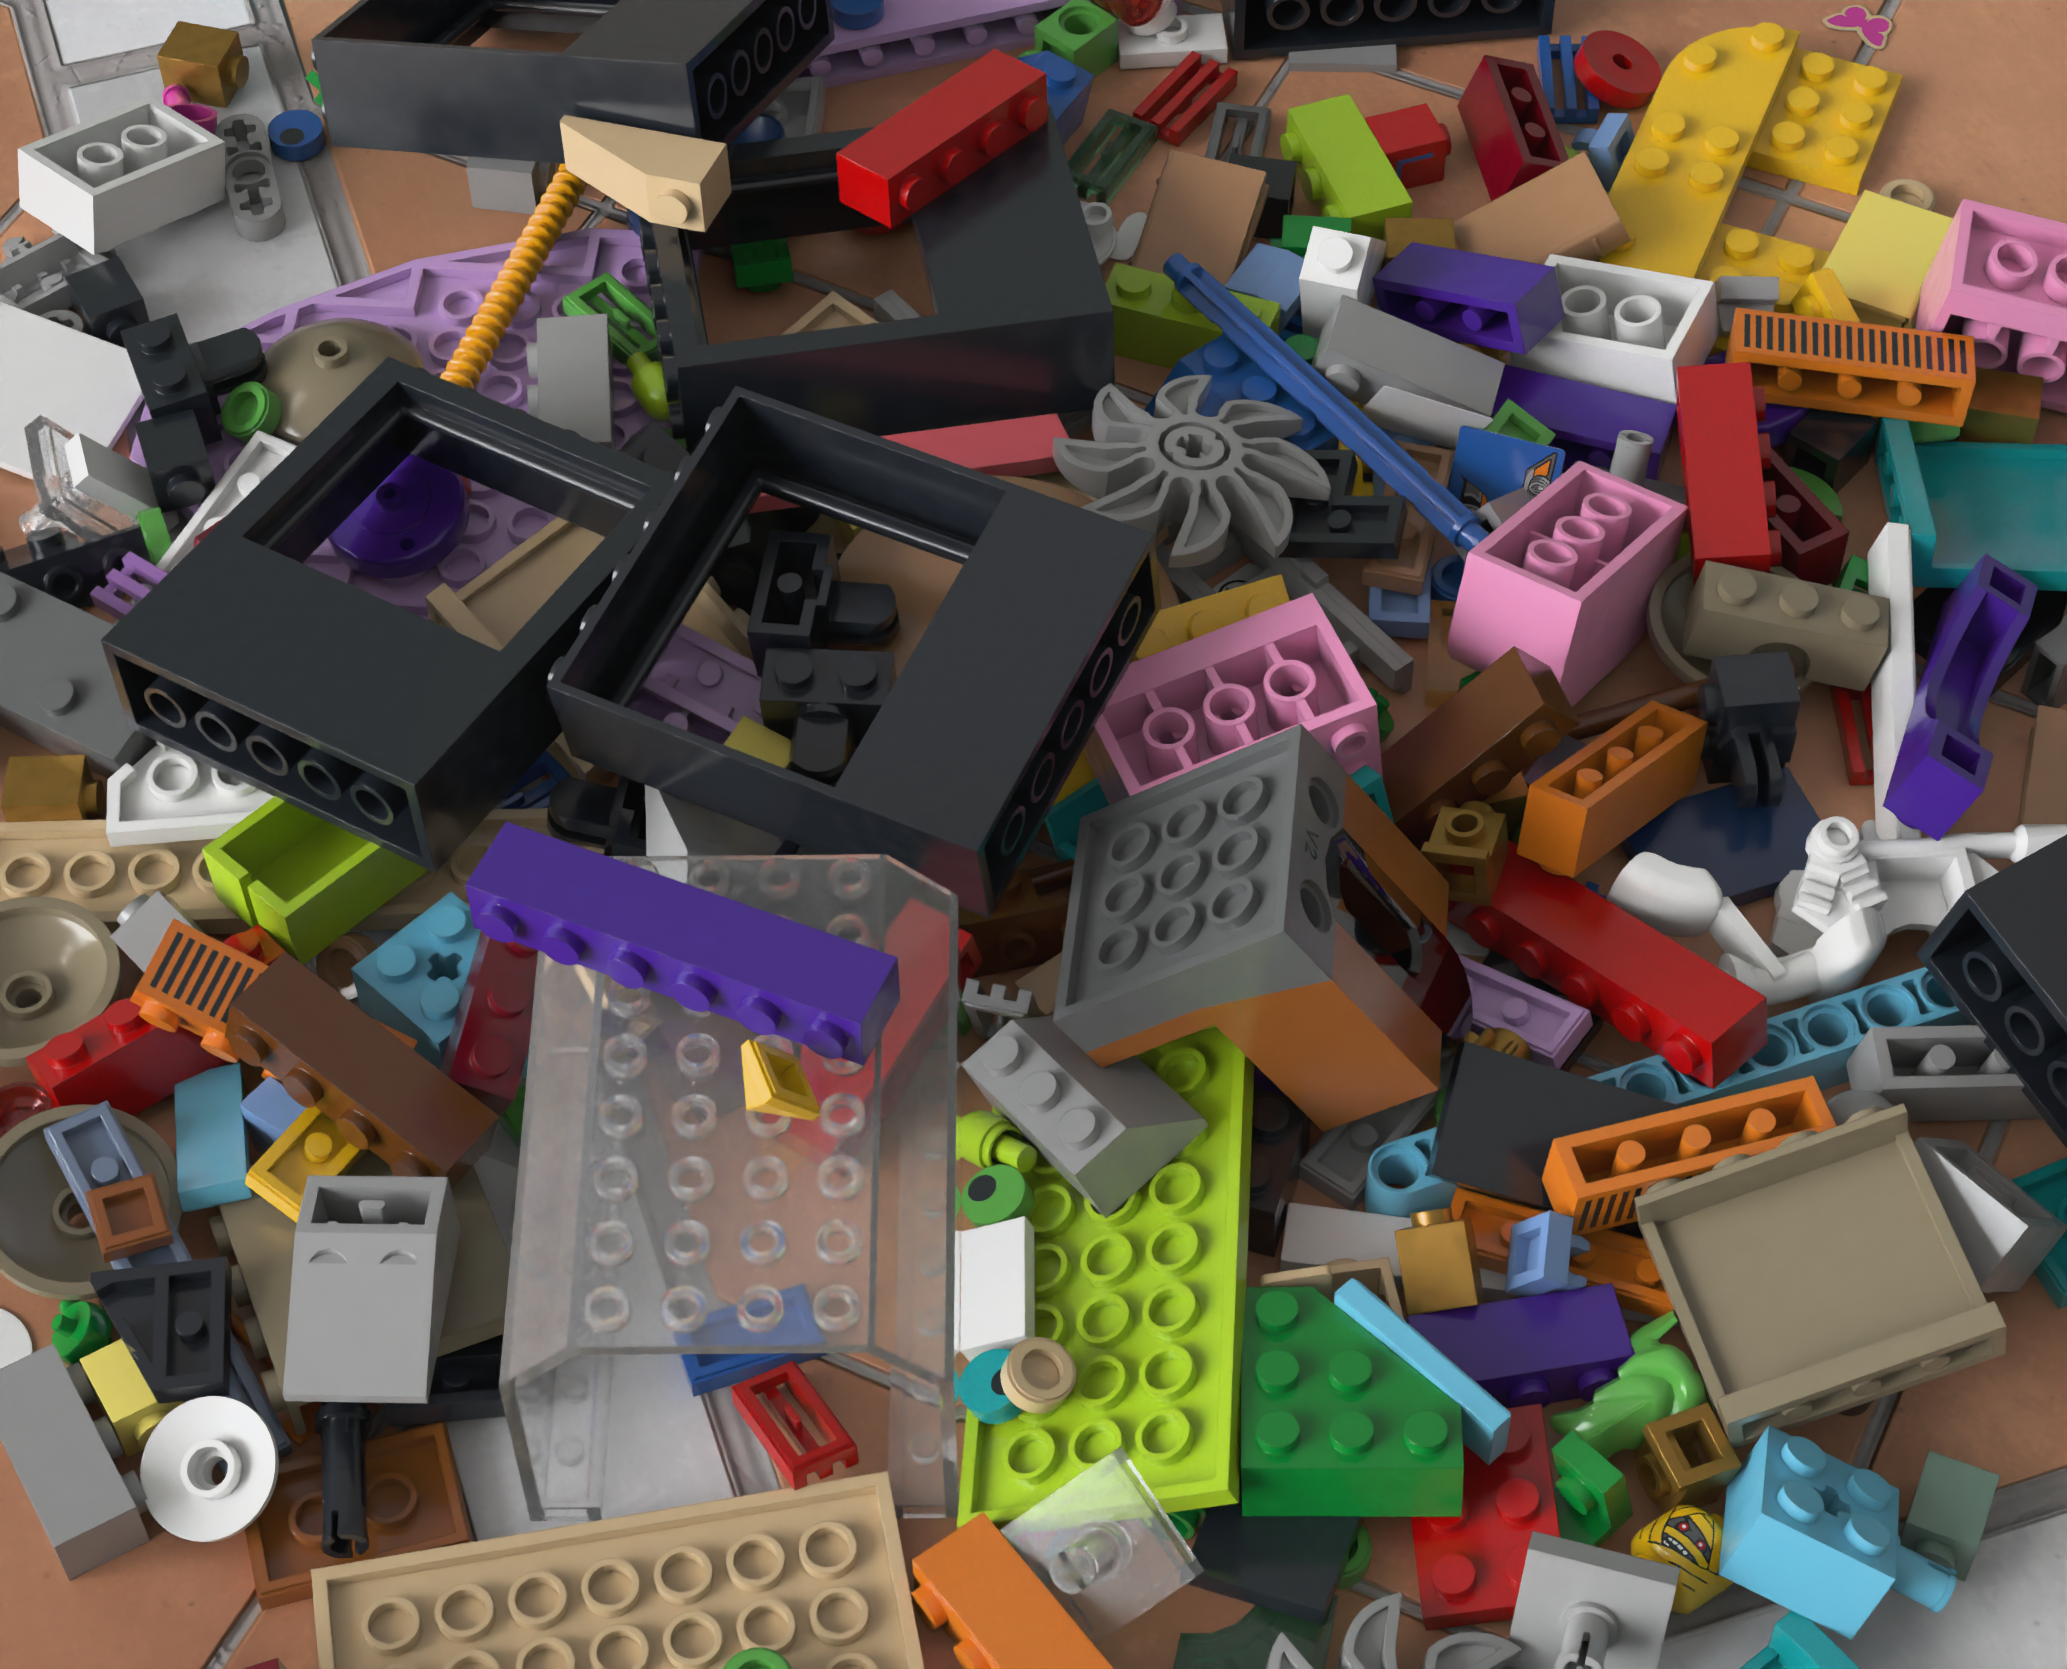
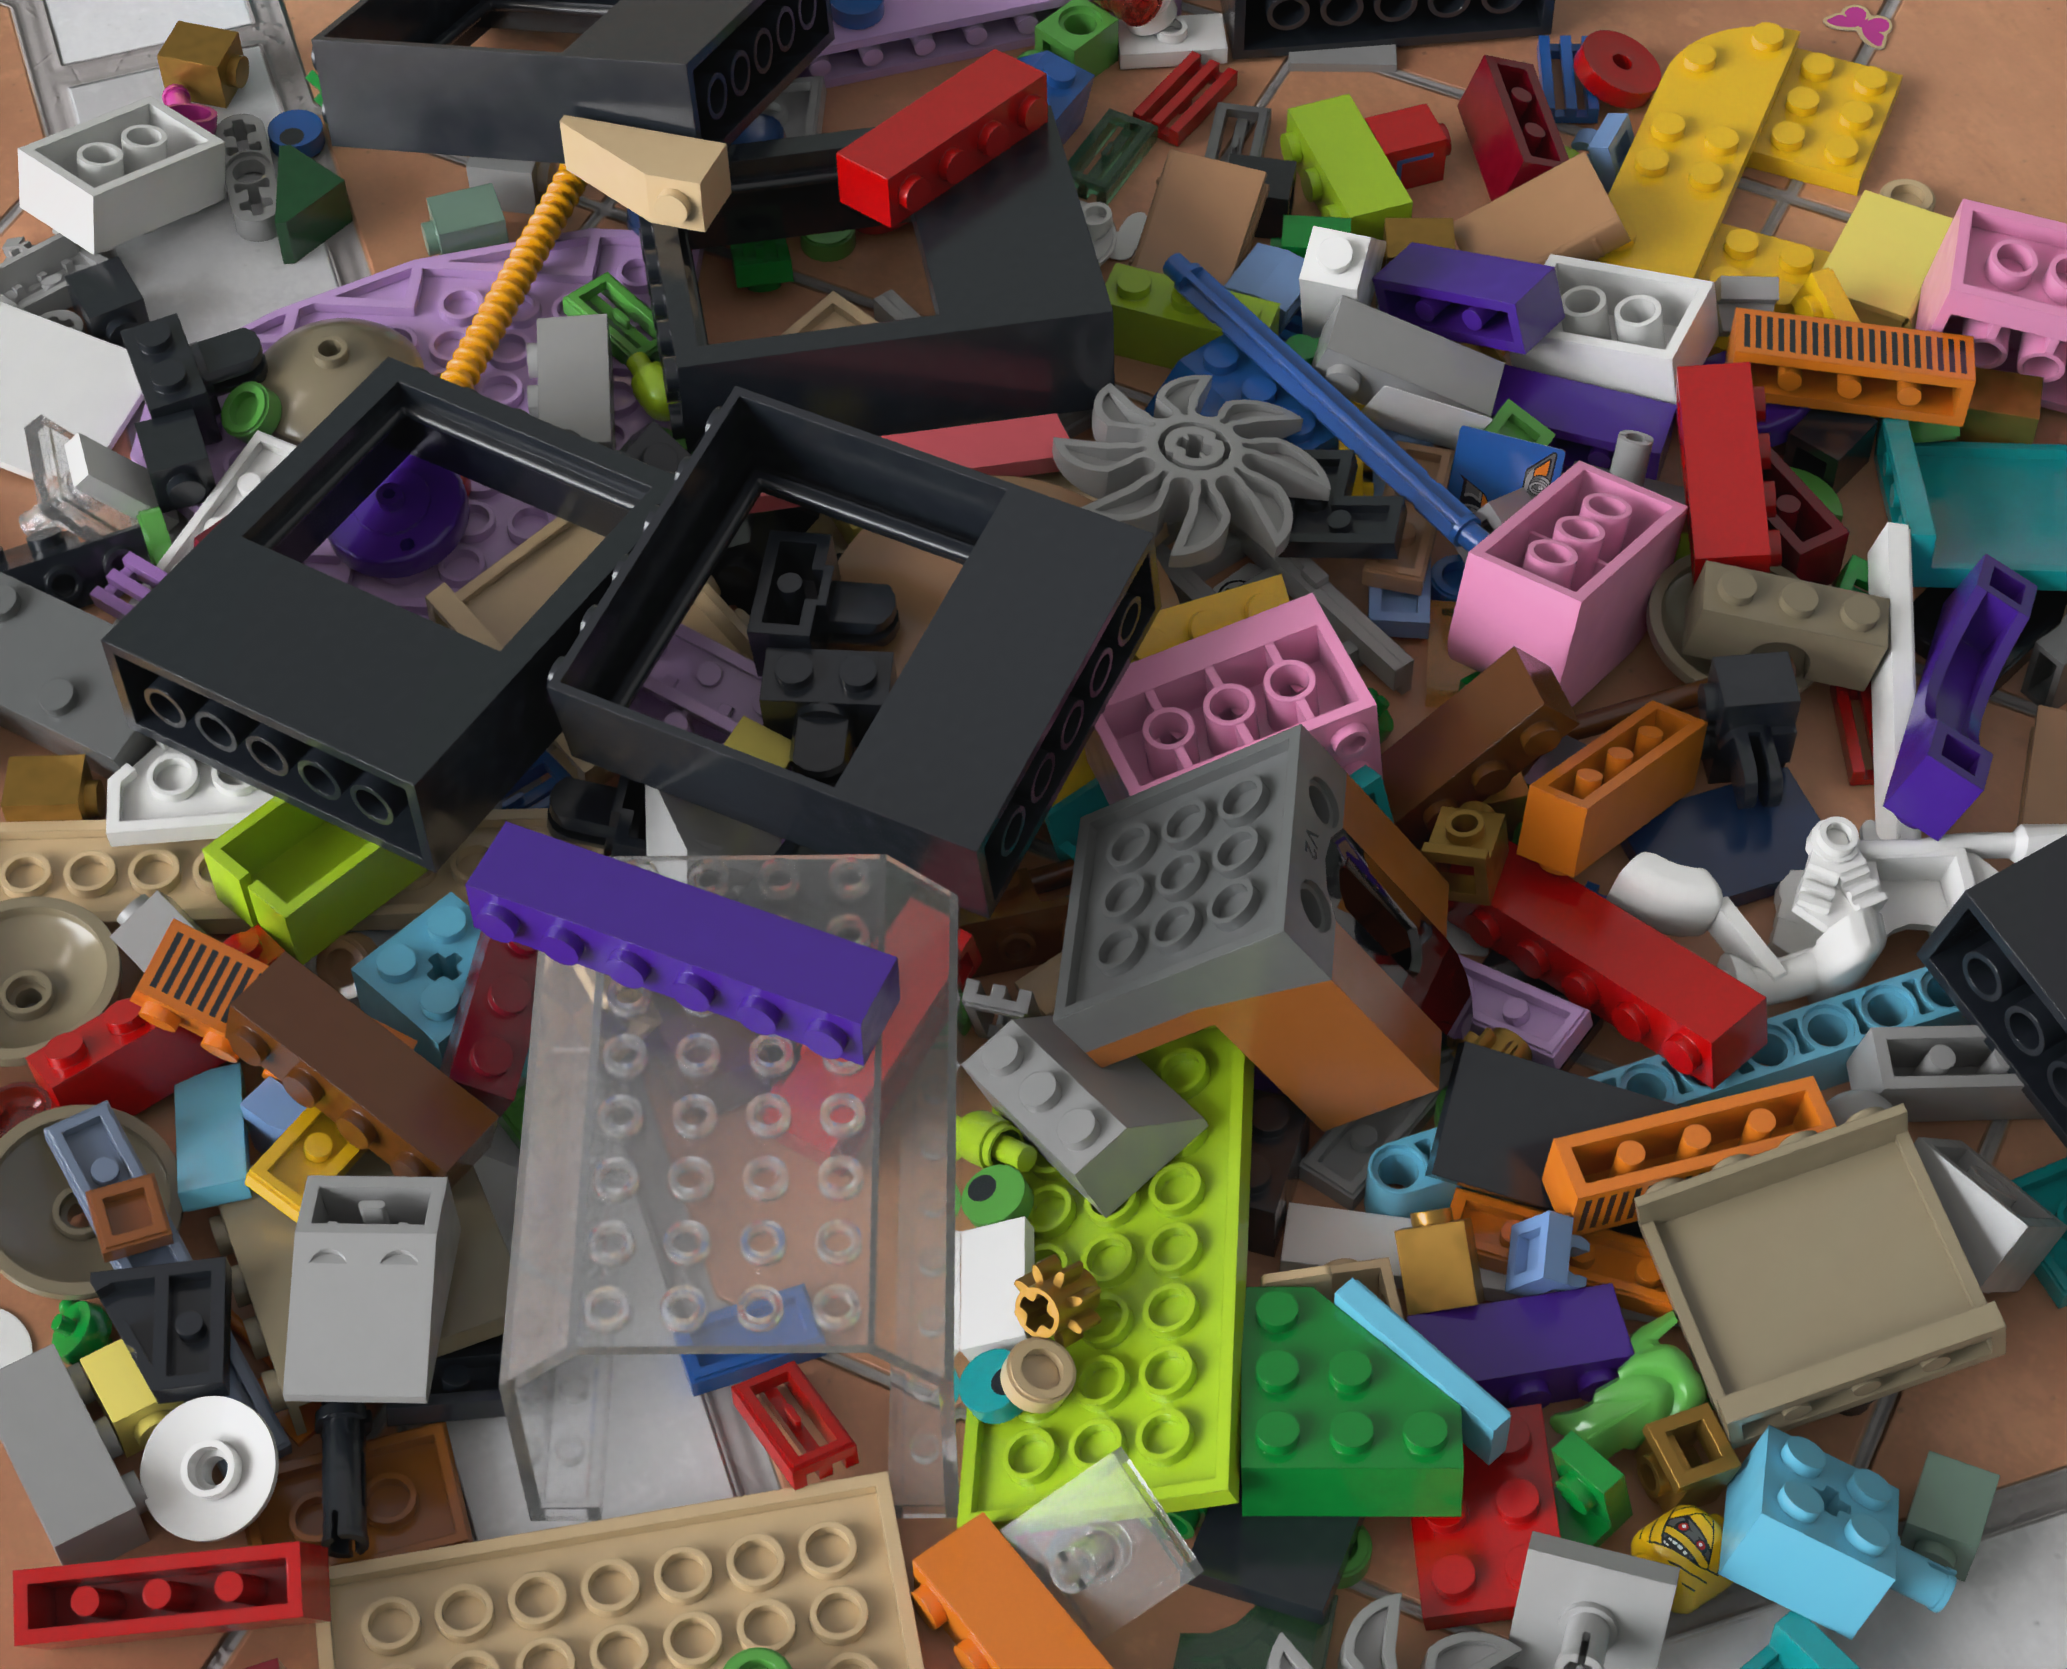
(171, 1595): none -> red brick
(309, 204): none -> dark green slope
(464, 221): none -> sand green brick
(776, 1083): yellow slope -> none
(829, 246): none -> bright green tile
(1057, 1301): none -> pearl gold gear

